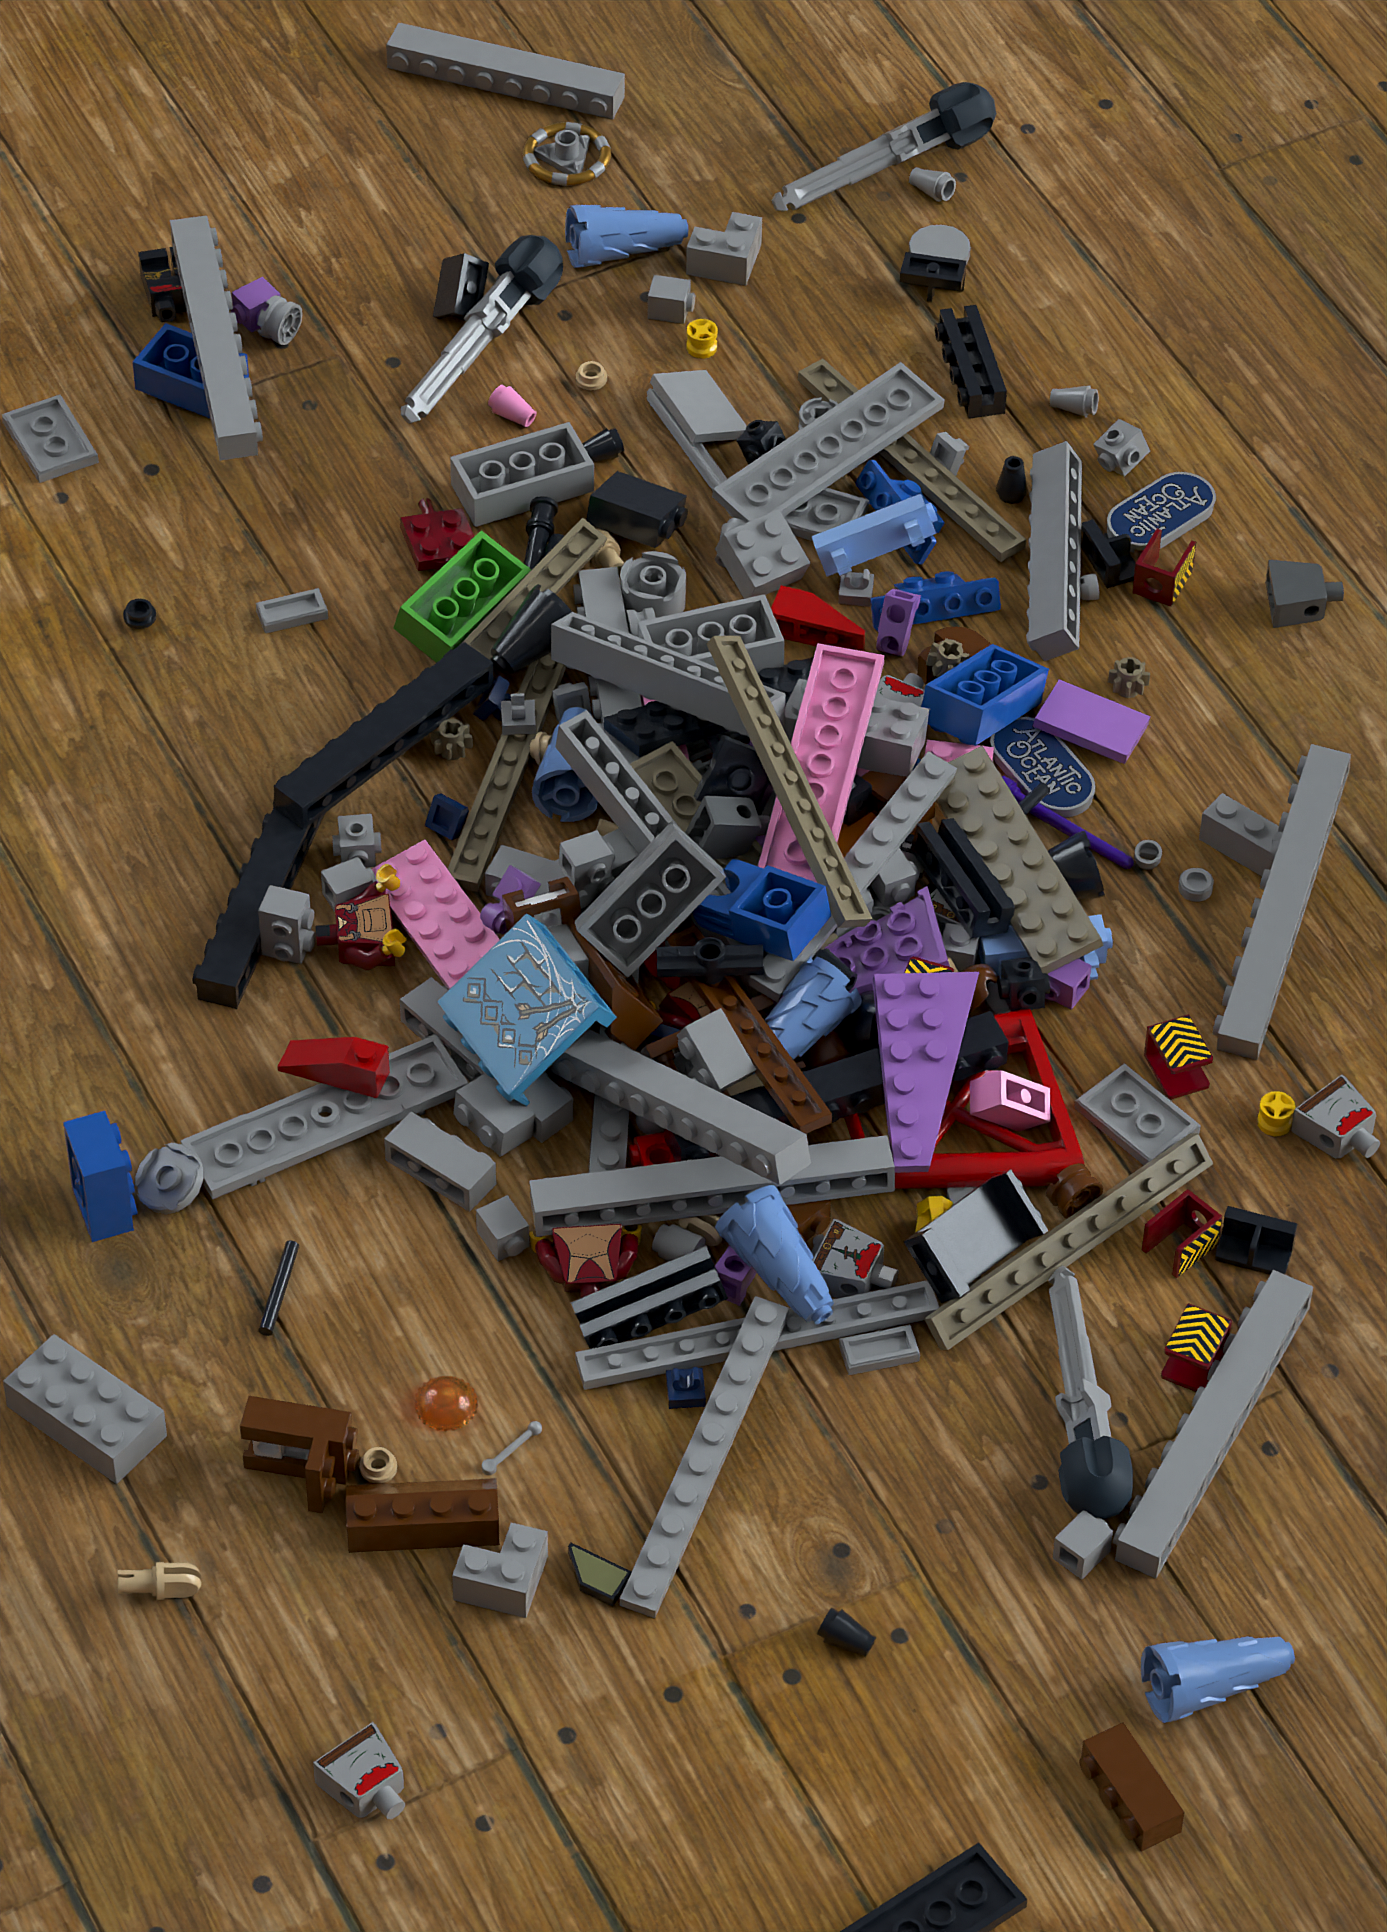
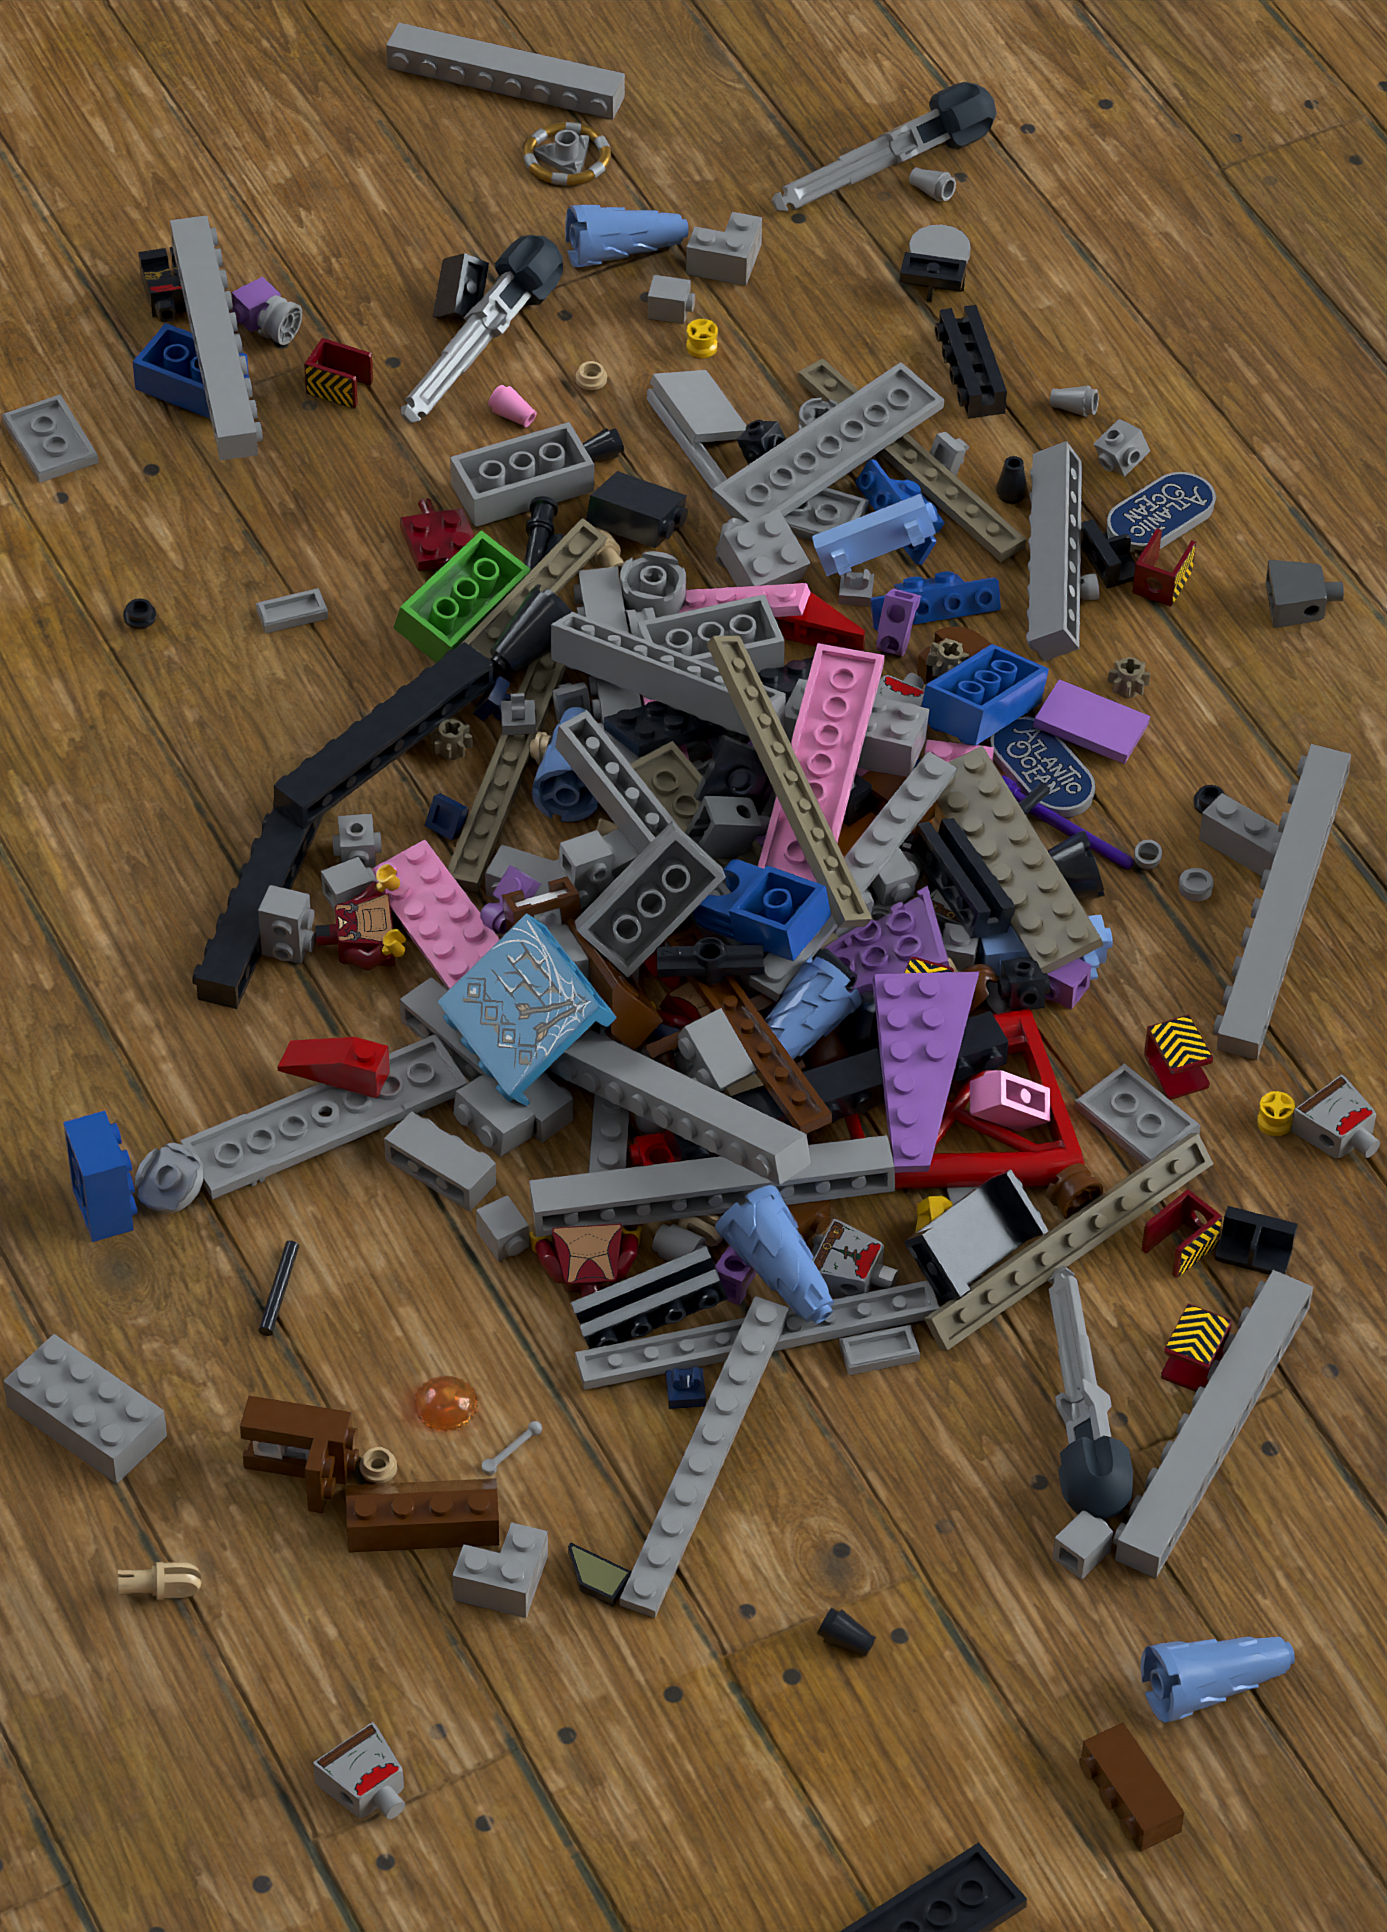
(337, 372): none -> dark red piece
(783, 598): none -> bright pink plate
(1206, 796): none -> black plate

